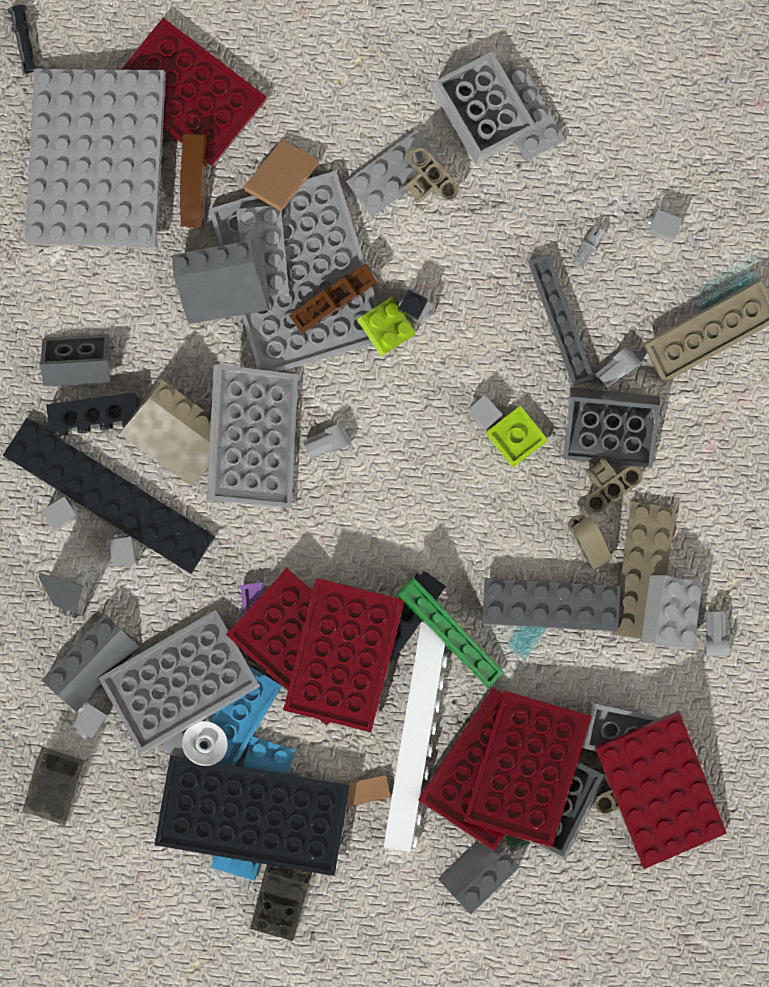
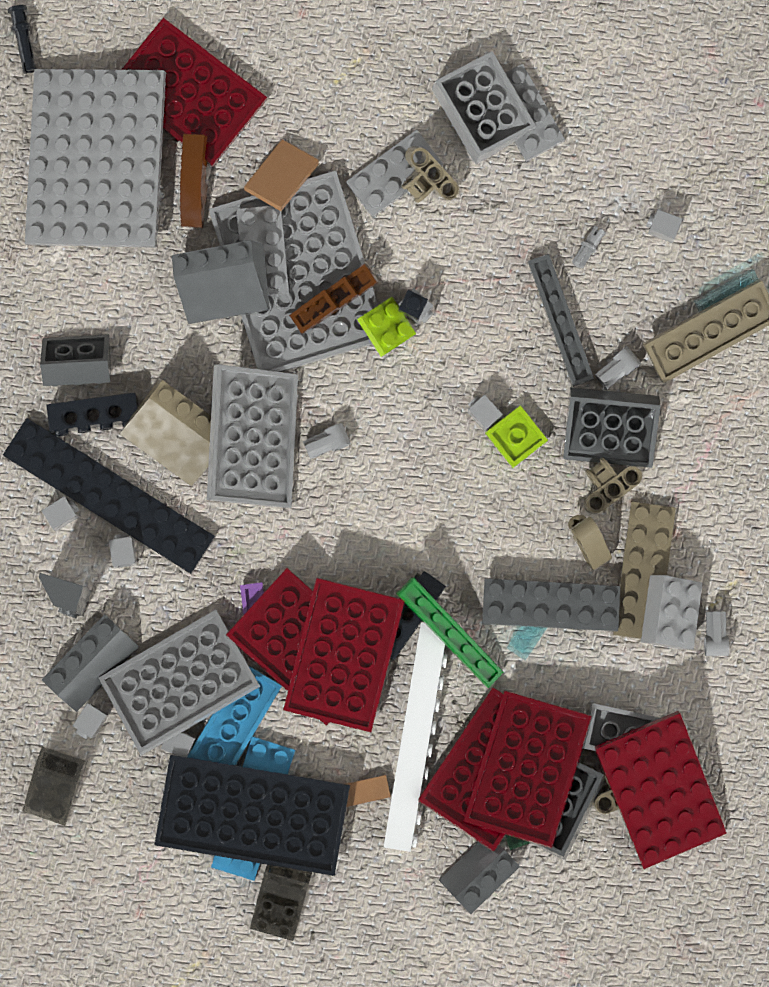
(205, 733): white dish -> none

